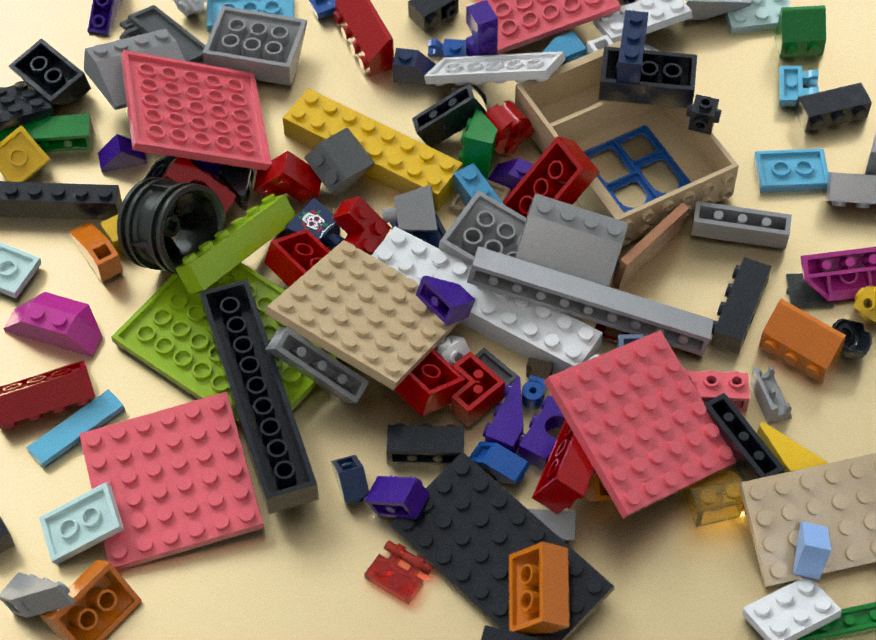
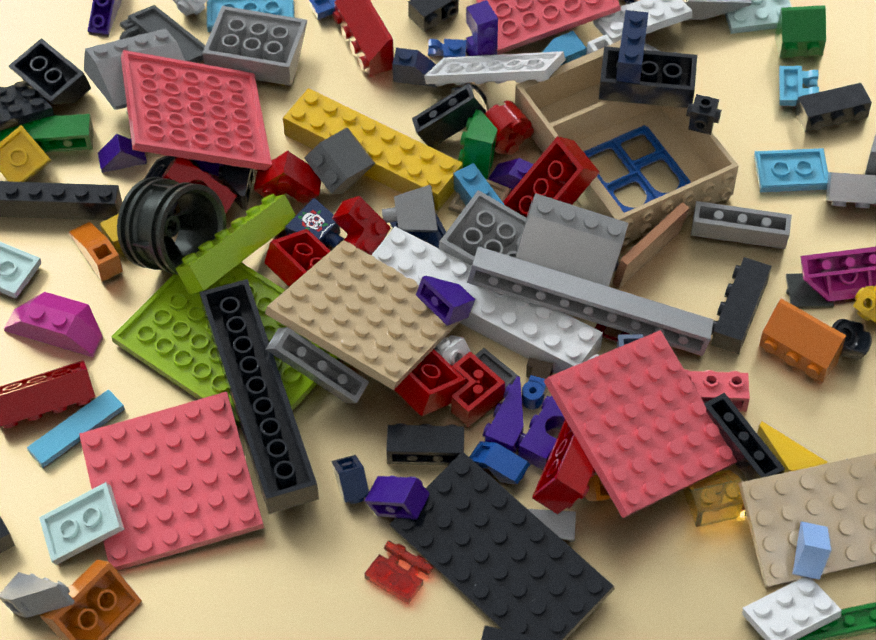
(539, 589): orange slope -> none
(769, 396): light grey hinge -> none

